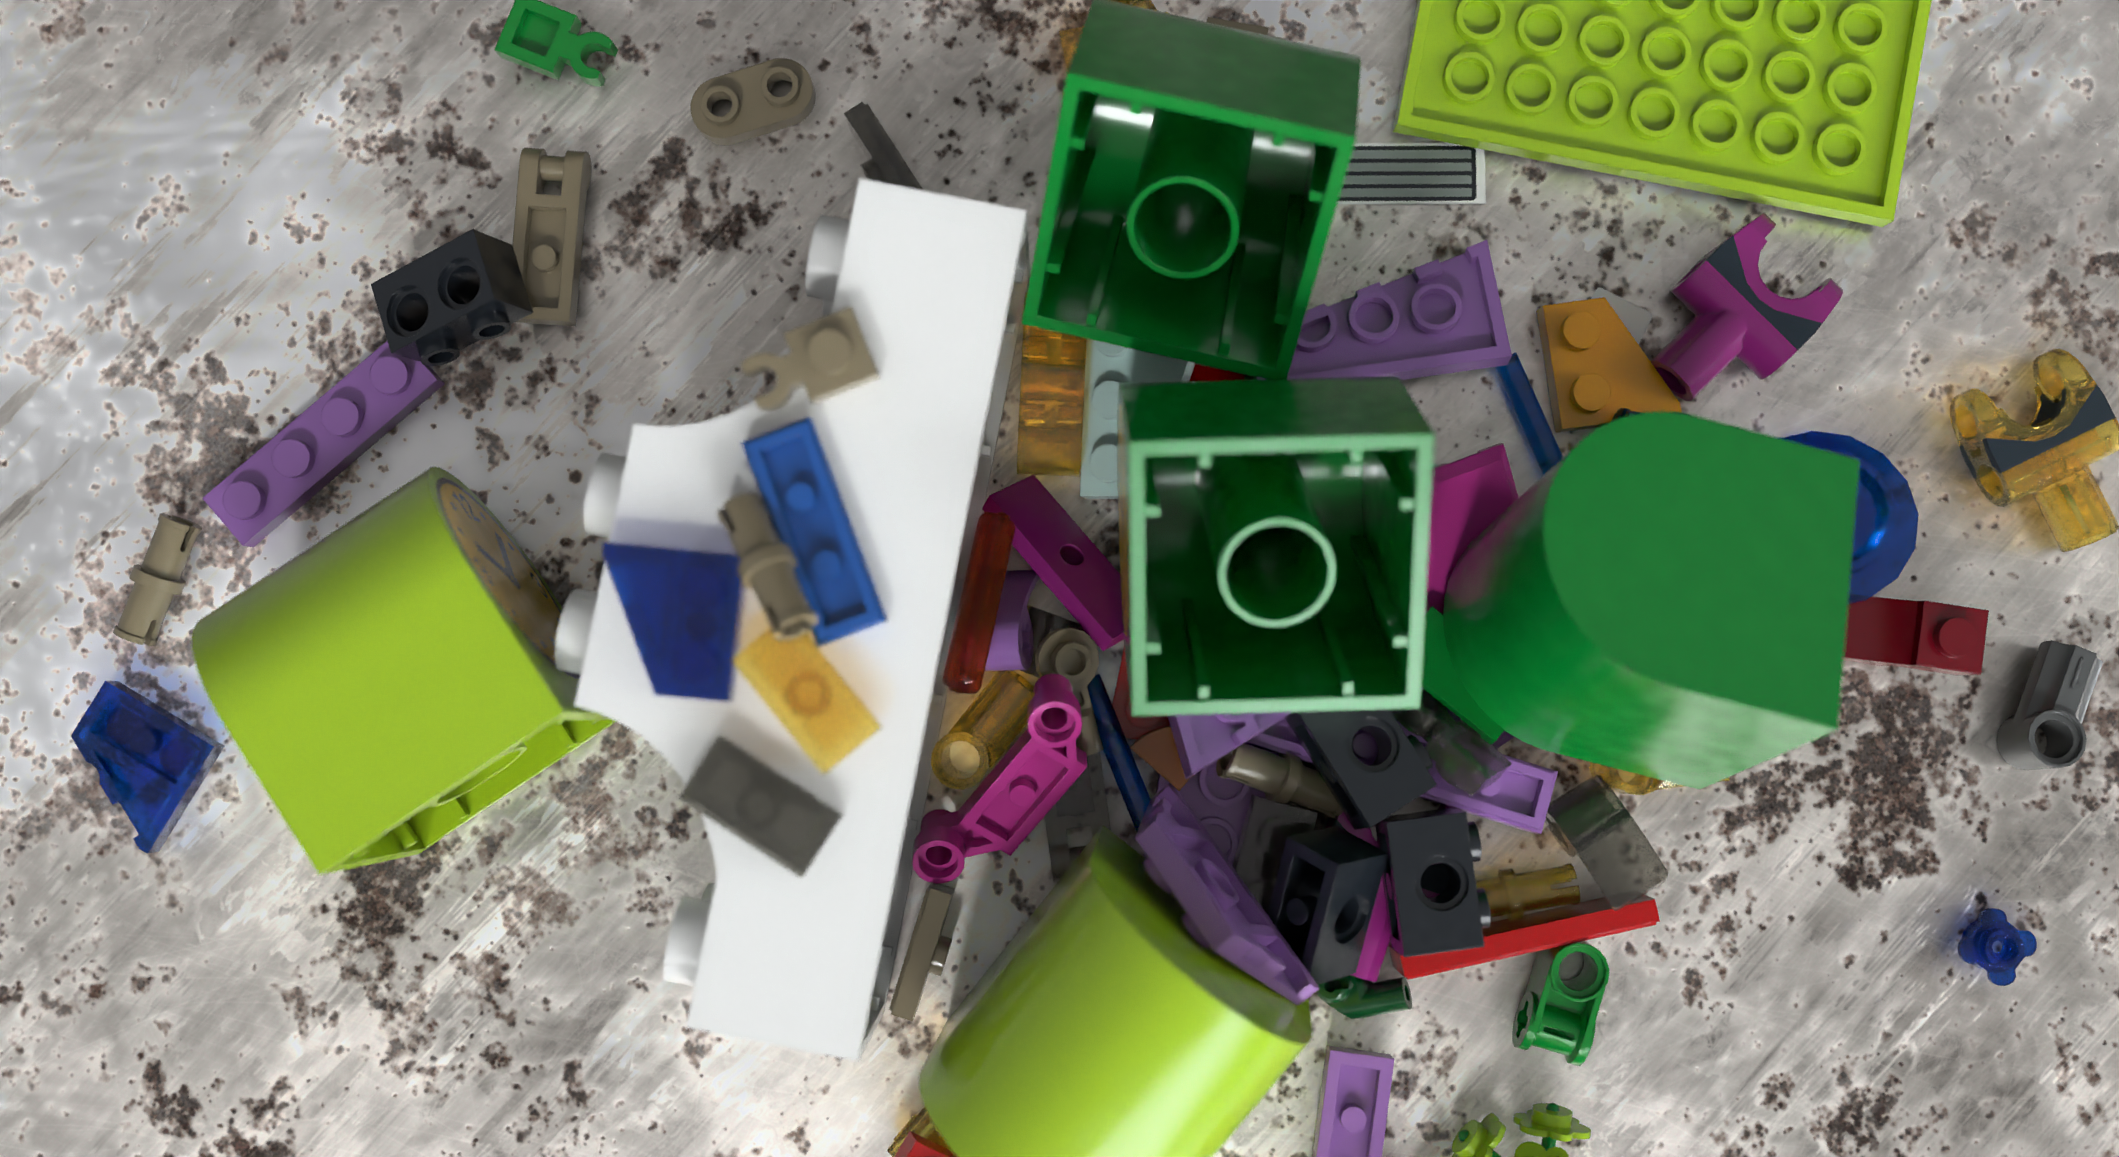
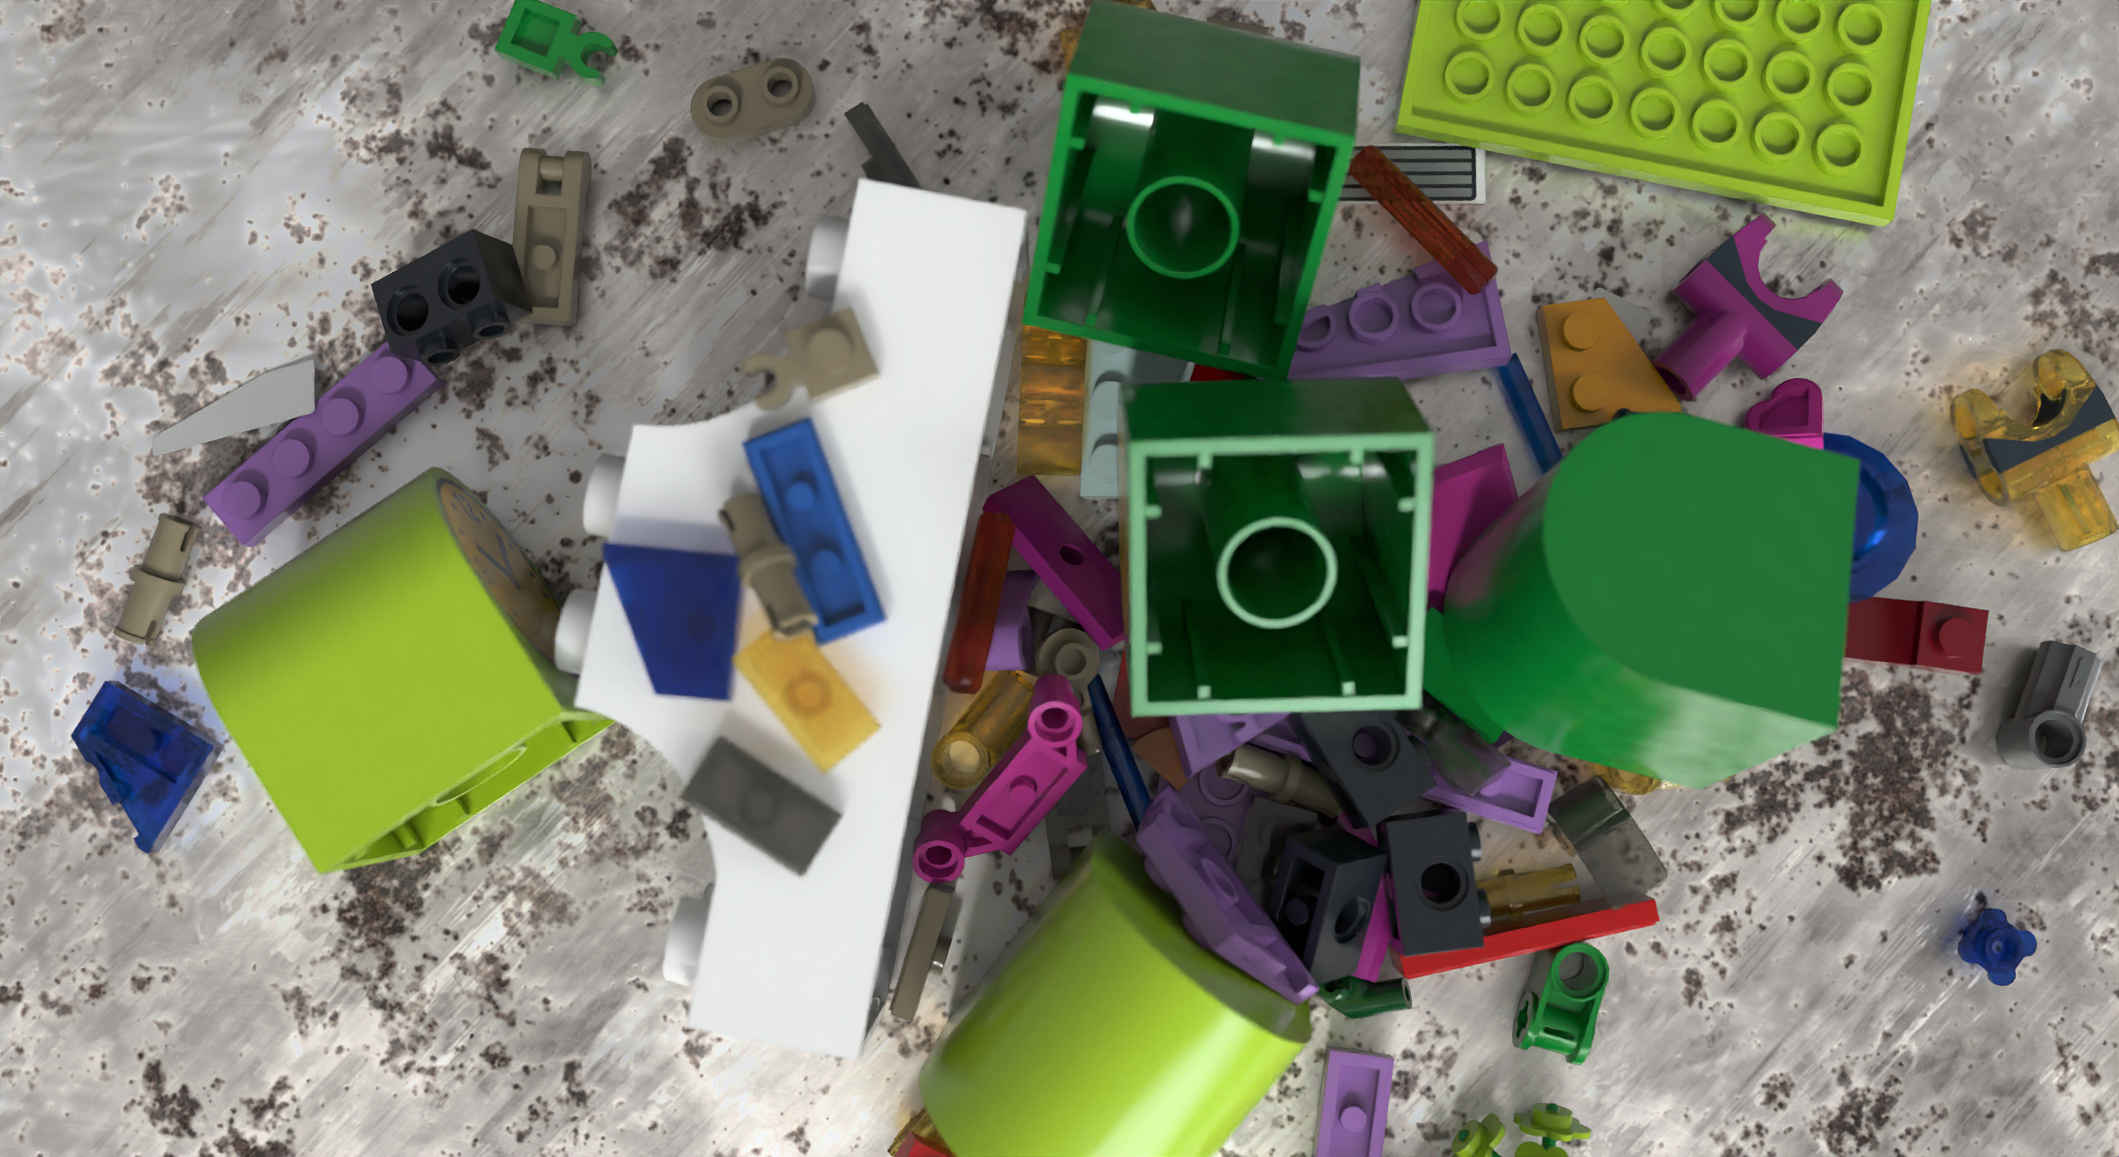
(258, 403): none -> white sticker
(1423, 220): none -> clear red axle
(1791, 413): none -> dark pink tile

